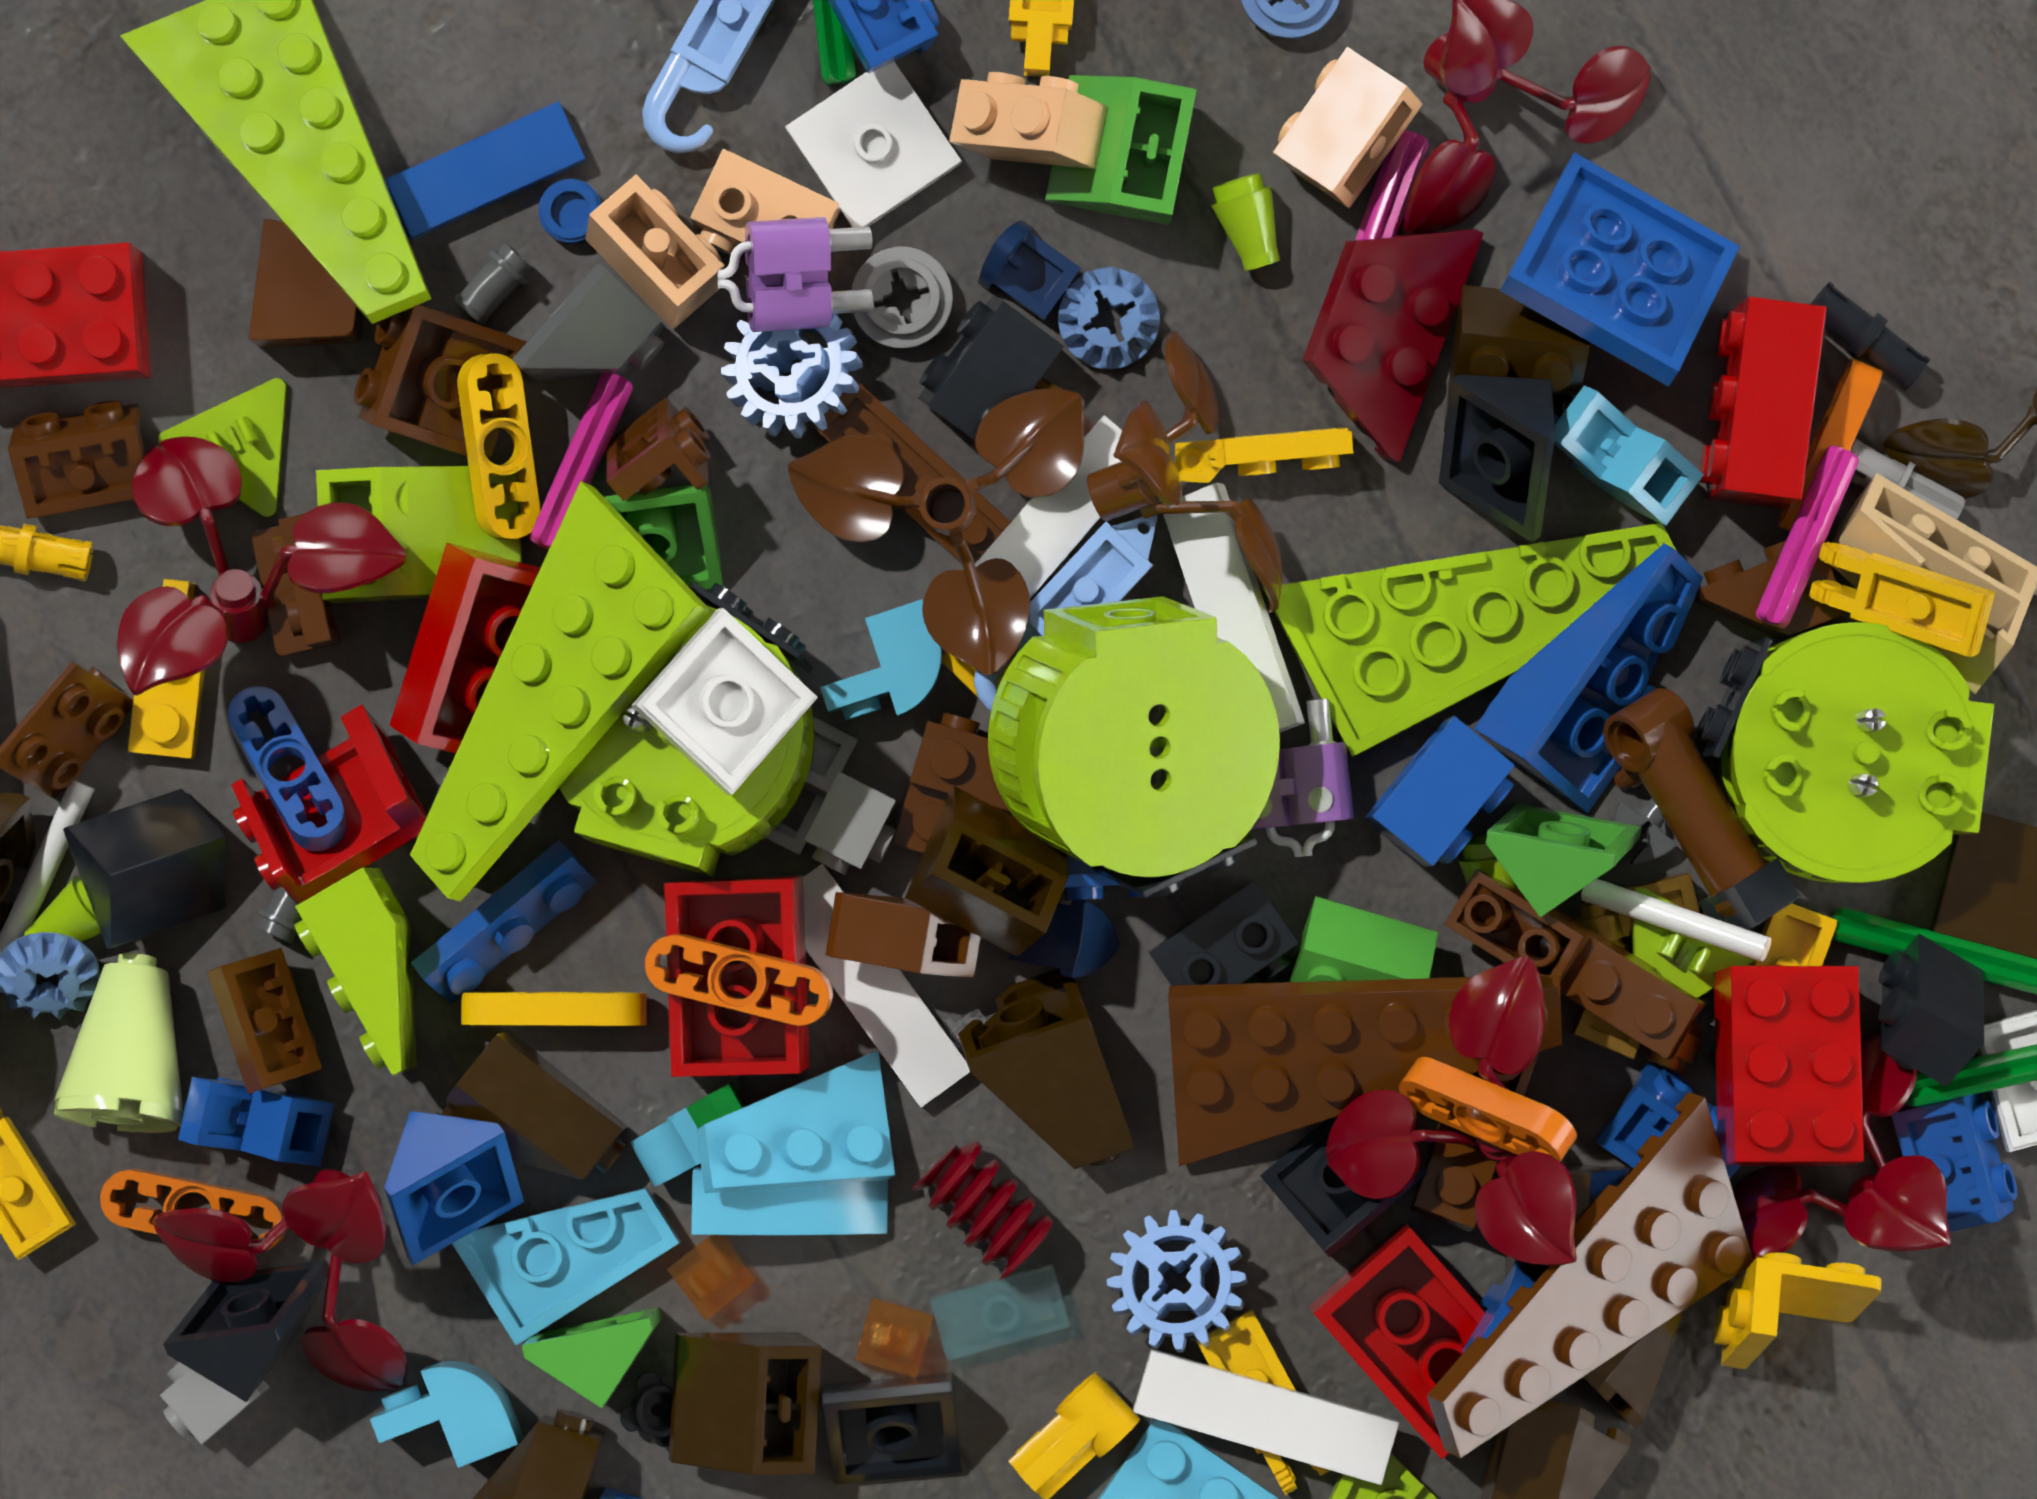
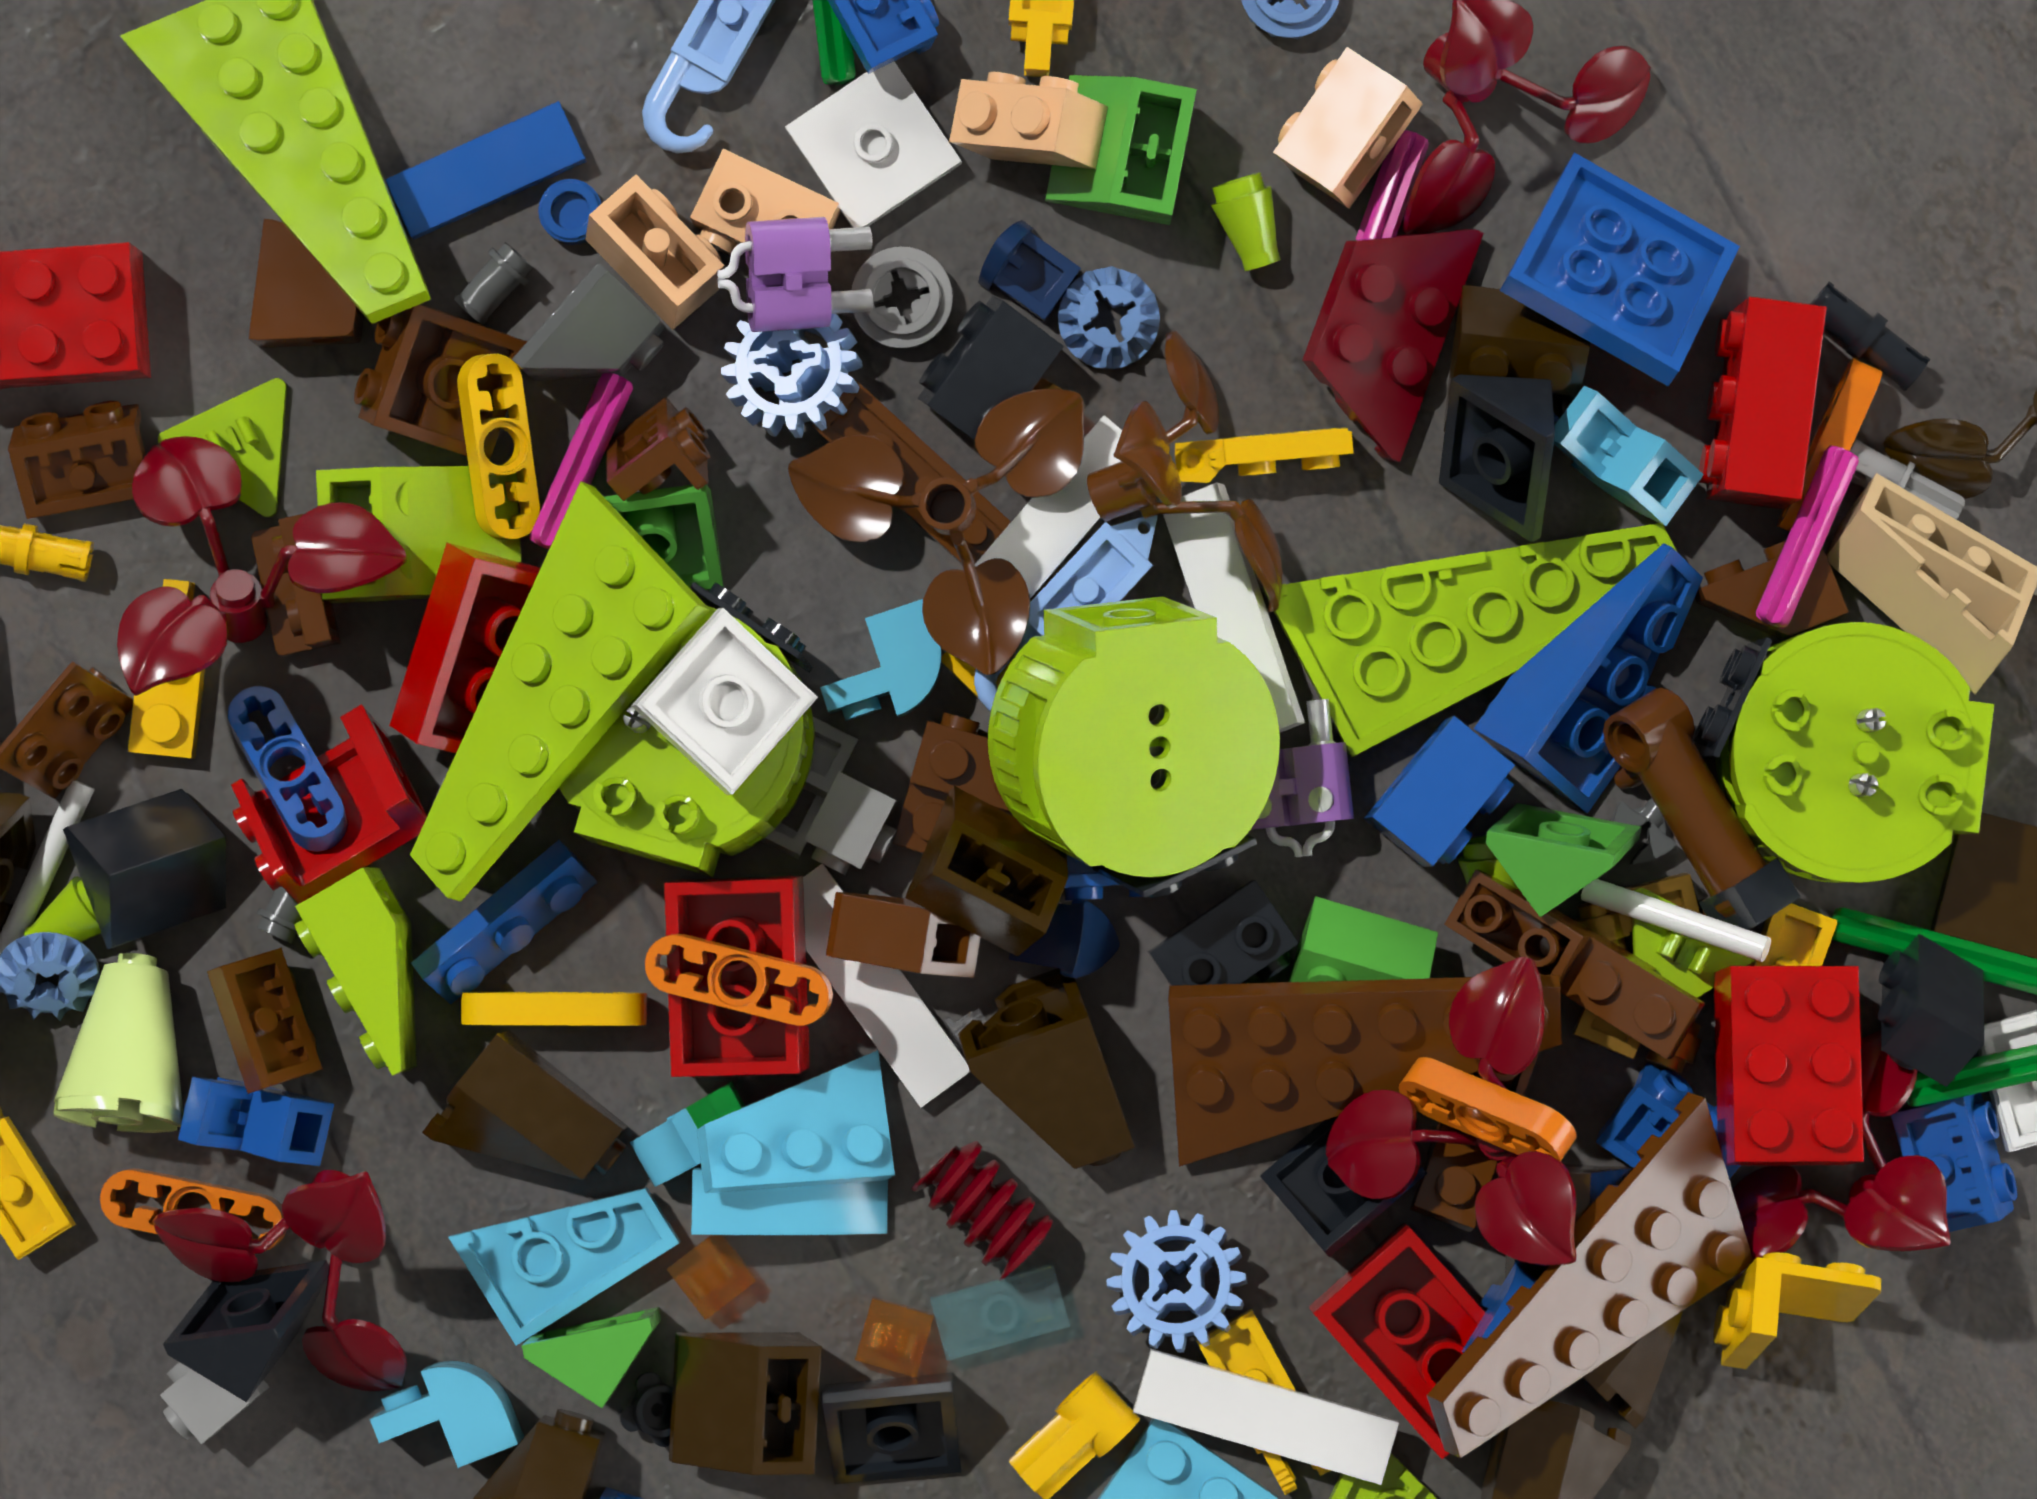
(448, 1181): blue slope -> none
(1907, 599): yellow hinge -> none

